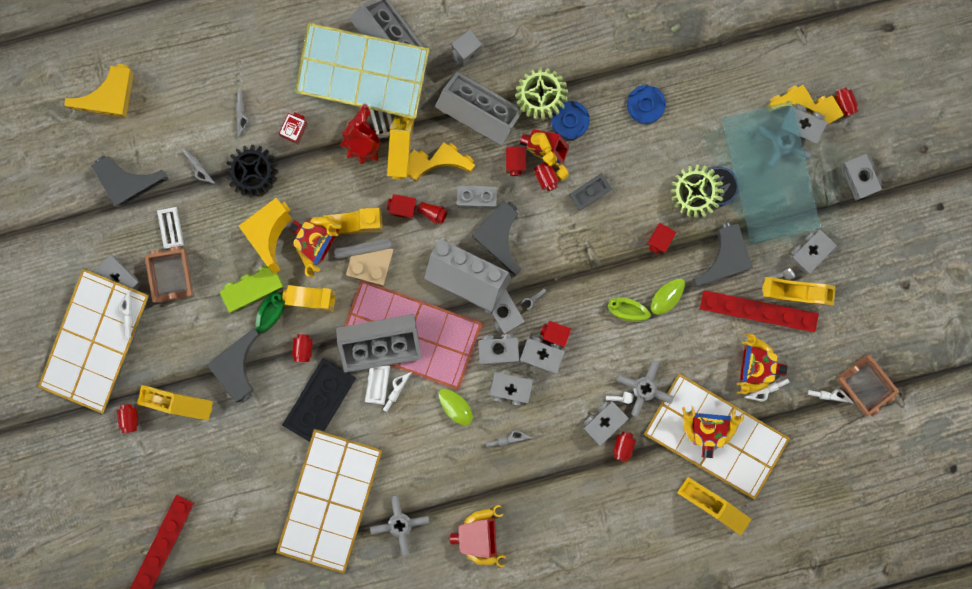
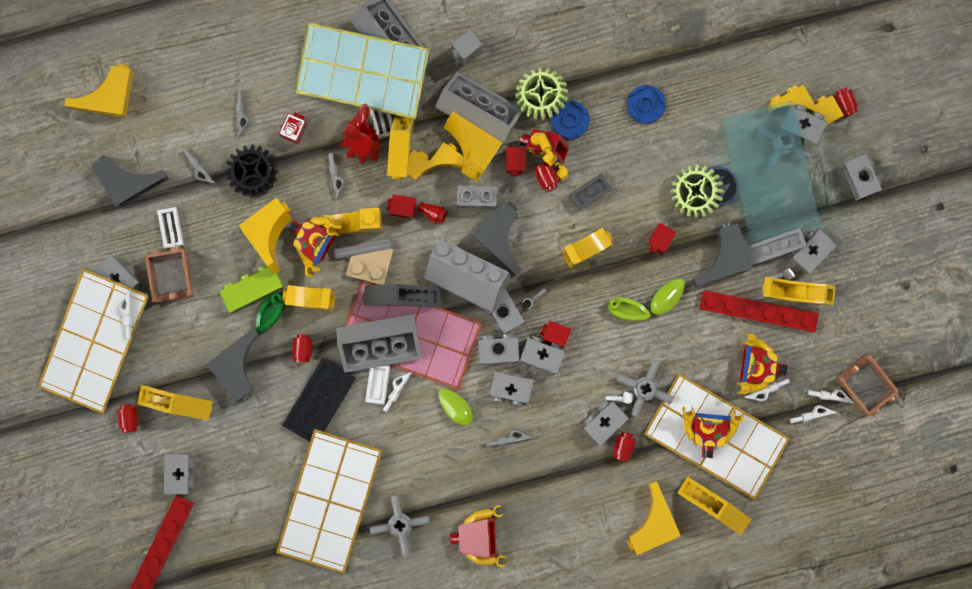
(173, 483): none -> light grey brick
(334, 176): none -> light grey hand
(401, 295): none -> dark grey arch
(475, 143): none -> yellow arch
(587, 248): none -> yellow arch
(658, 526): none -> yellow arch
(776, 246): none -> light grey plate
(812, 415): none -> white hand

